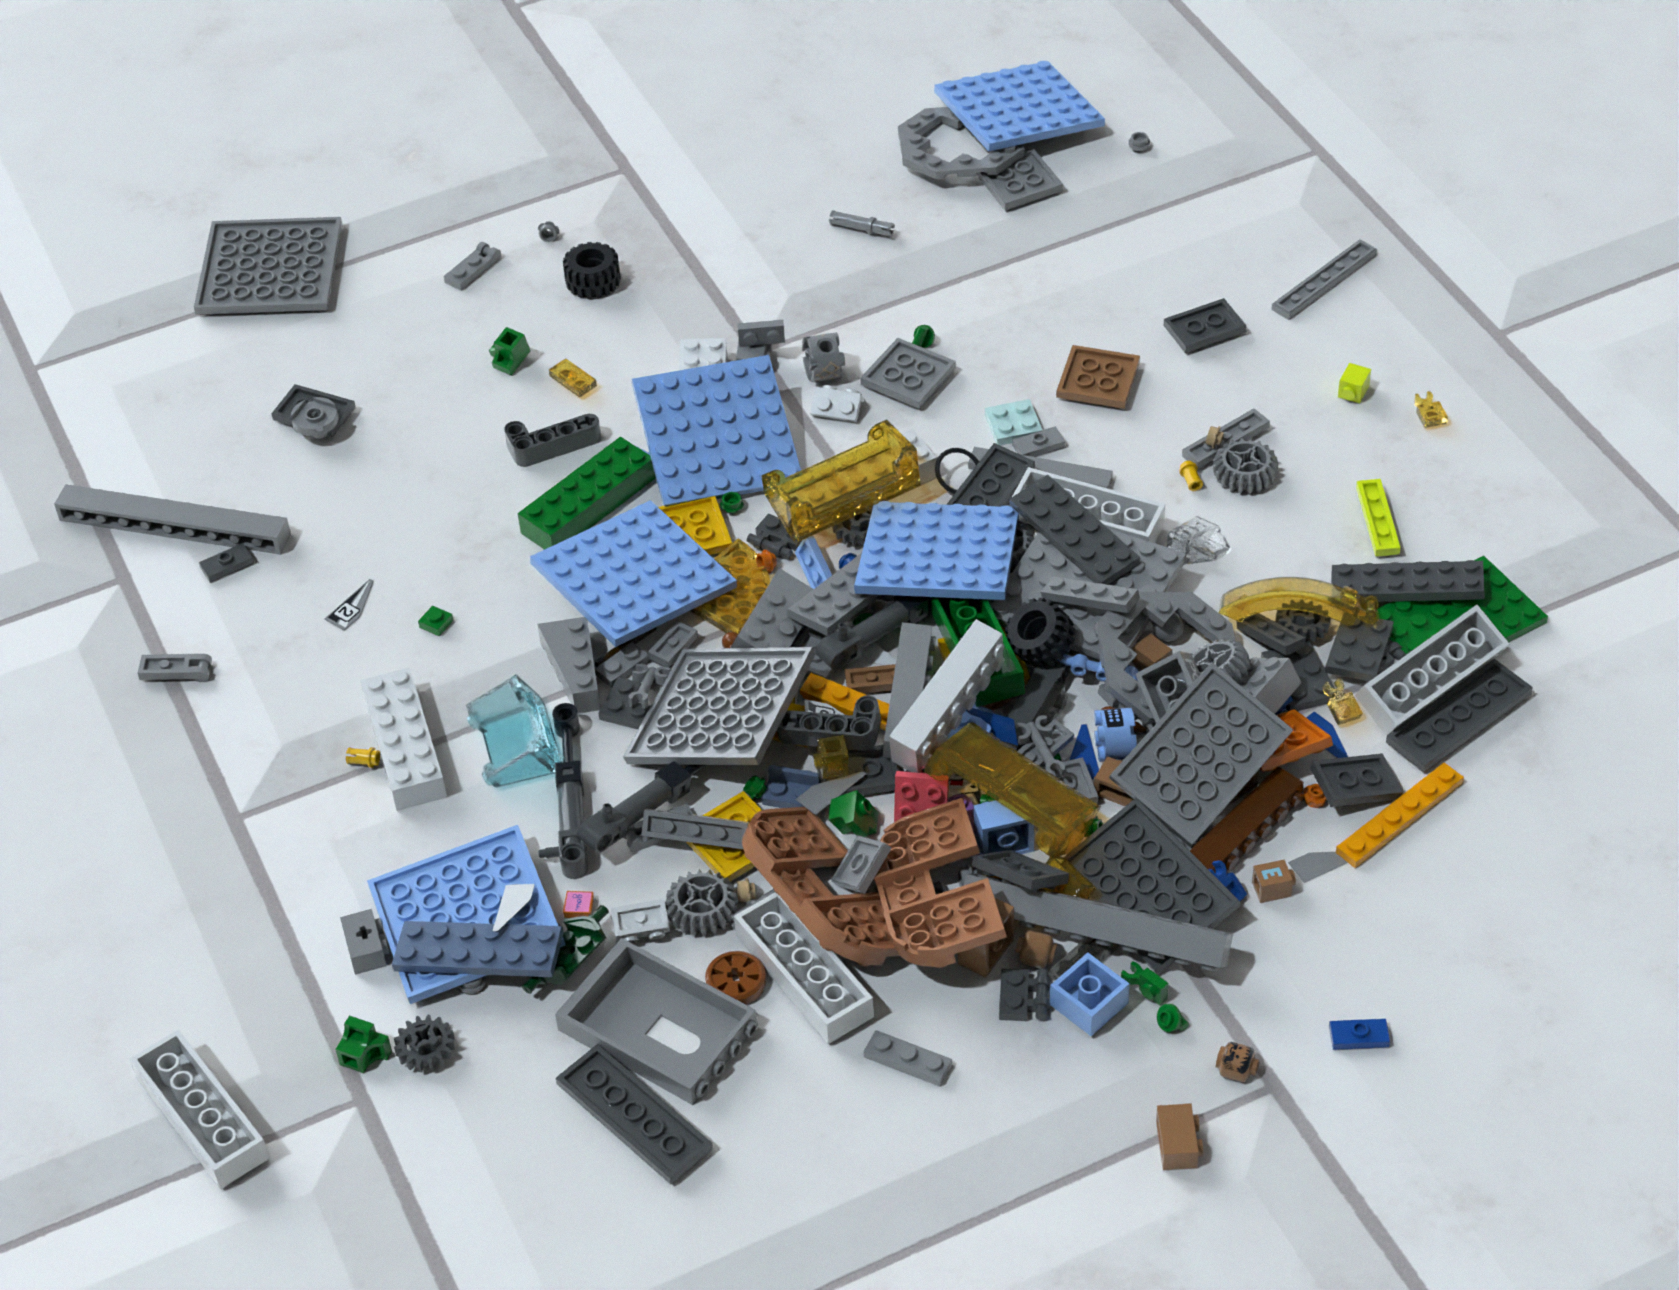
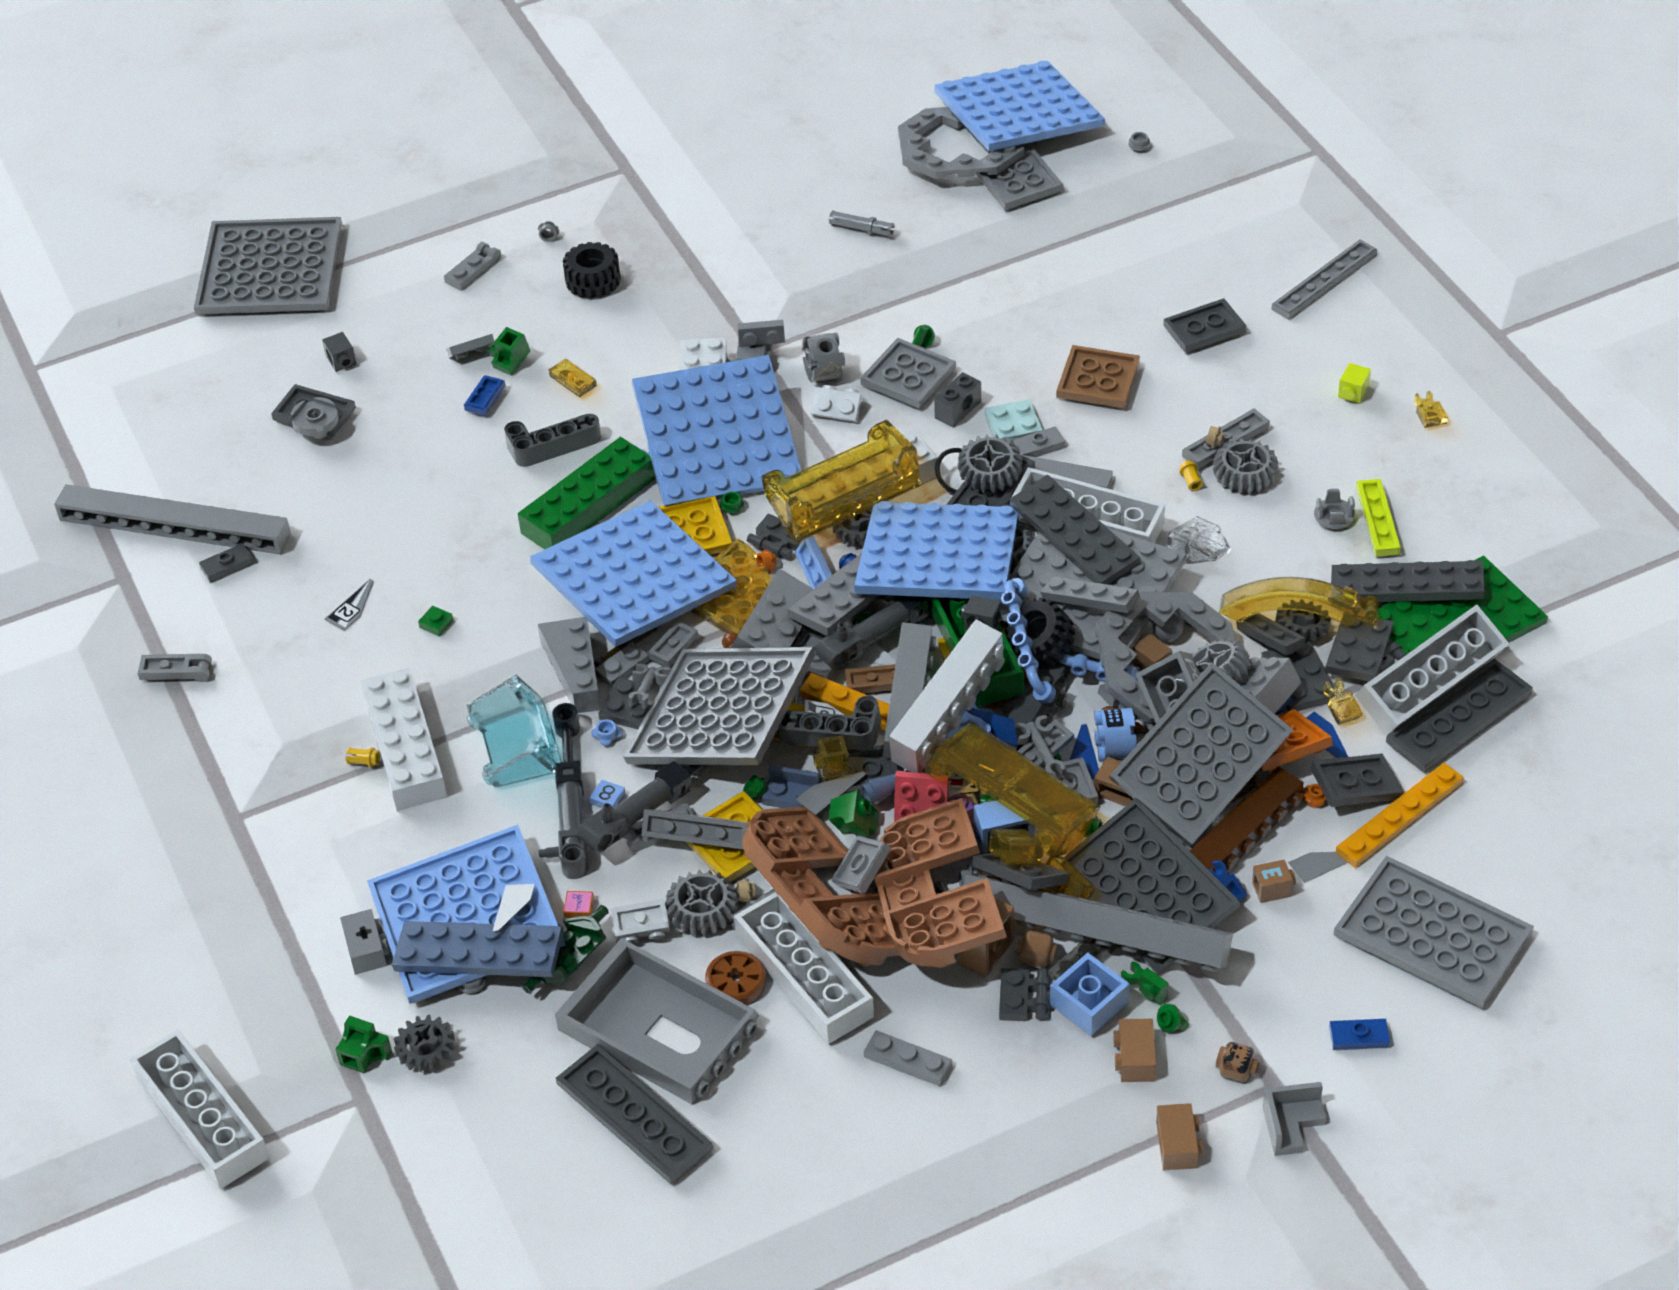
(339, 351): none -> dark grey brick
(461, 350): none -> light grey plate
(484, 395): none -> blue plate
(606, 731): none -> light blue plate
(607, 793): none -> light blue tile
(878, 788): none -> sand blue cone
(957, 399): none -> dark grey brick
(975, 458): none -> light grey gear
(984, 610): none -> dark grey brick
(1014, 592): none -> light blue bar
(1015, 847): none -> clear yellow brick
(1136, 1050): none -> medium nougat brick
(1290, 1109): none -> light grey panel
(1342, 511): none -> light grey piece
(1434, 931): none -> light grey plate

